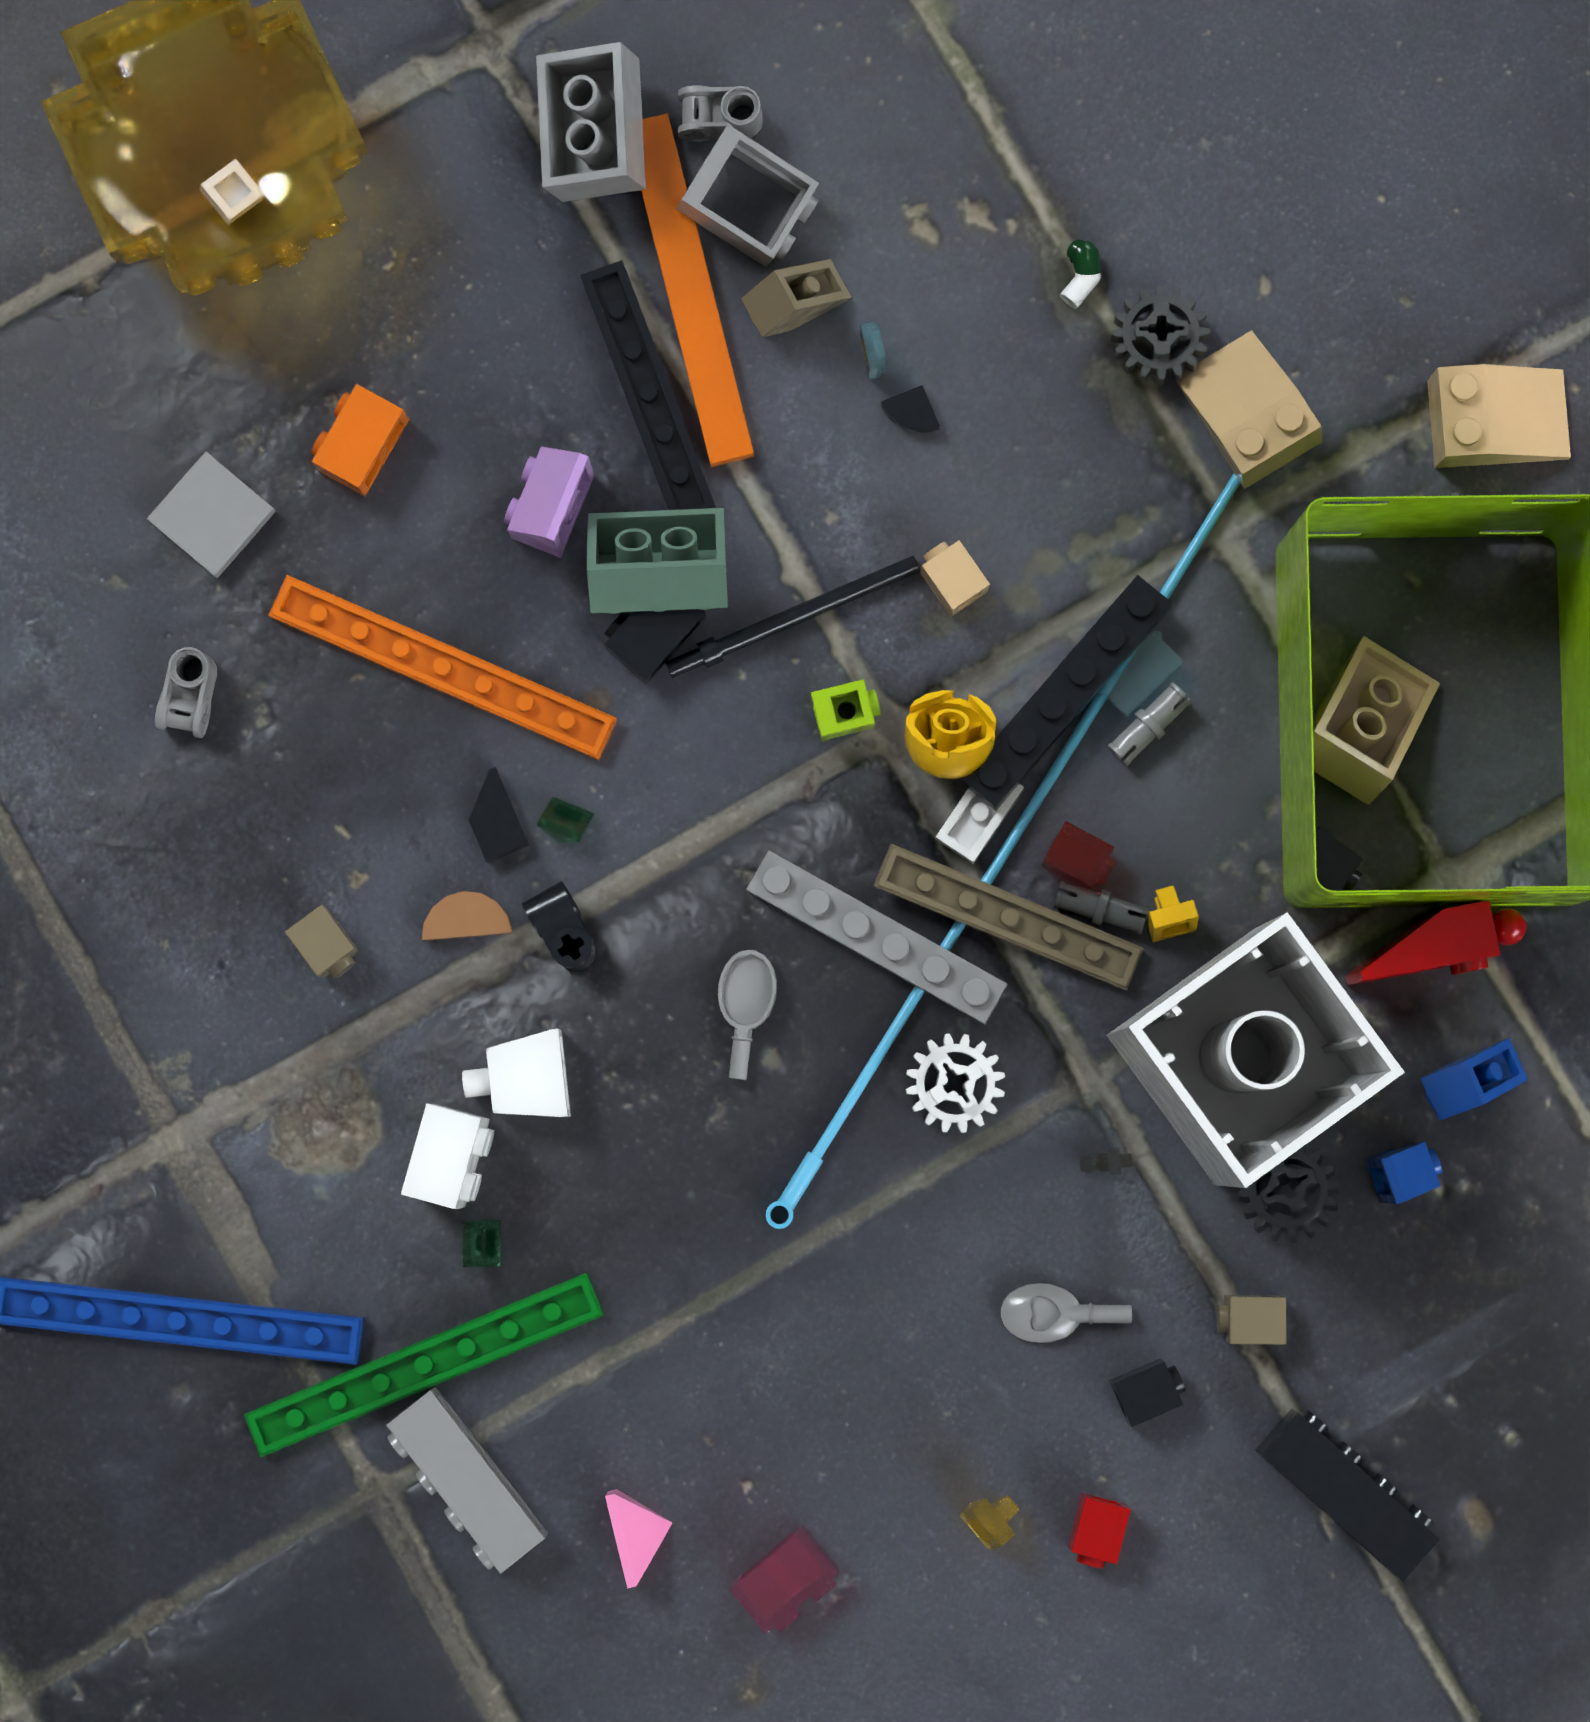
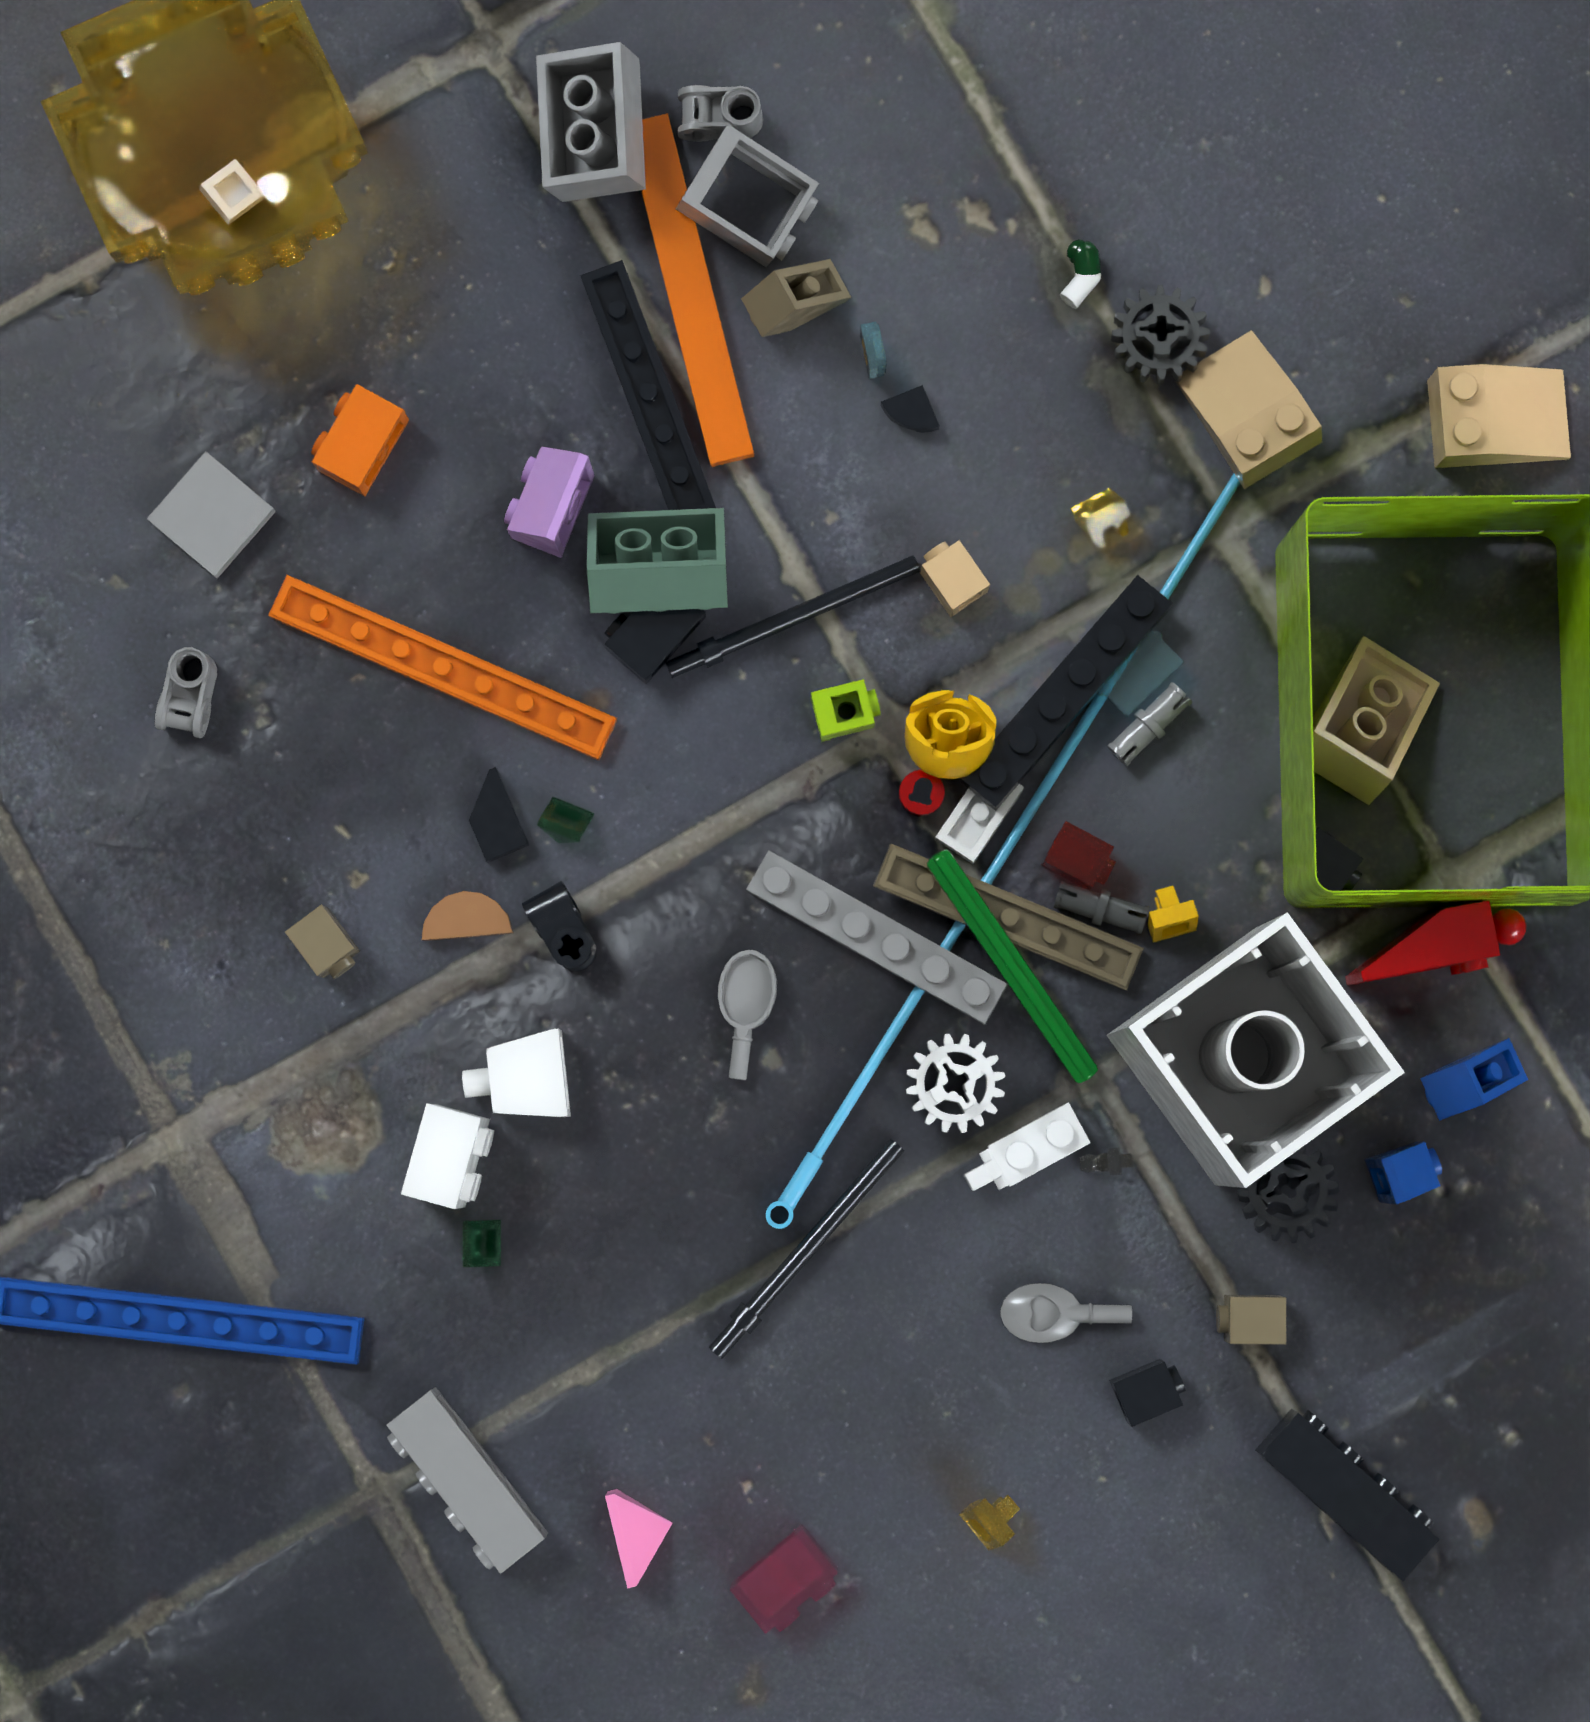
(423, 1364): green tile -> none
(747, 1317): none -> black bar
(921, 793): none -> red tile
(1012, 966): none -> green axle
(1029, 1149): none -> white hinge
(1098, 1530): red brick -> none
(1100, 513): none -> clear yellow tile

